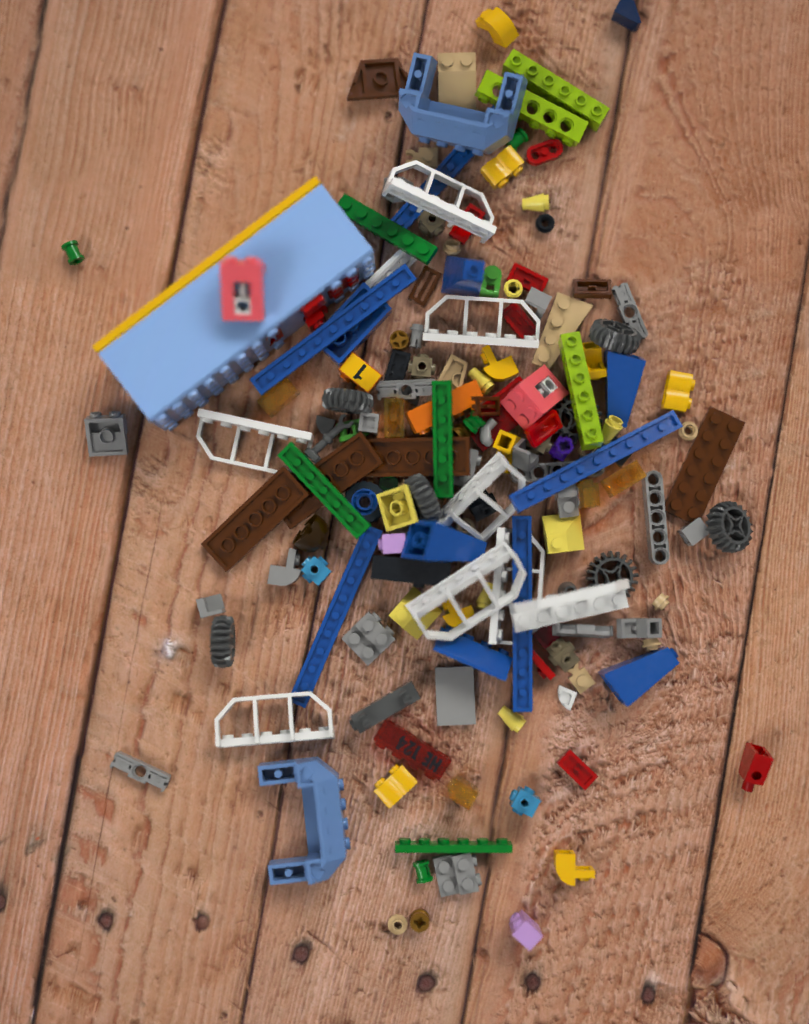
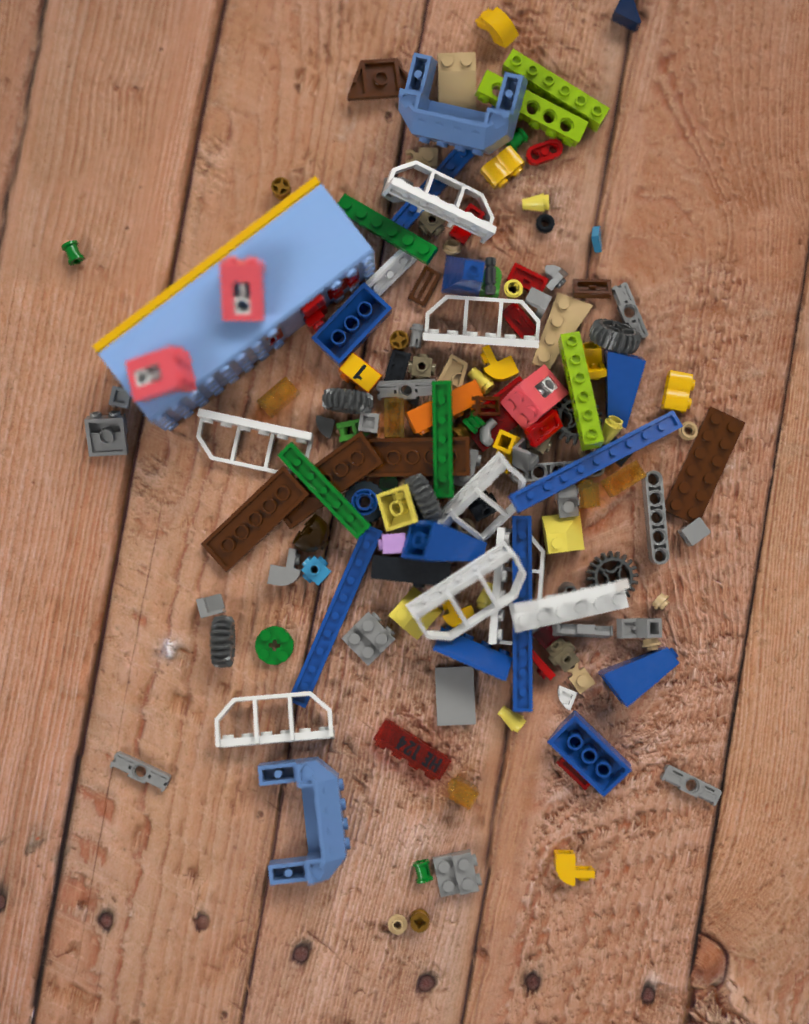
(119, 398): none -> light grey panel
(174, 371): none -> coral brick
(265, 651): none -> green plate
(281, 184): none -> pearl gold wheel
(328, 438): dark grey piece -> none
(333, 329): blue plate -> none
(384, 707): dark grey brick -> none
(394, 785): yellow brick -> none
(462, 845): green plate -> none
(490, 276): none -> dark grey axle
(525, 929): lavender brick -> none
(527, 807): dark azure brick -> none
(556, 276): none -> plate
(561, 448): dark purple piece -> none
(589, 753): none -> blue slope
(596, 239): none -> dark azure tile
(702, 789): none -> light grey piece
(729, 527): dark grey gear -> none
(754, 766): red torso -> none

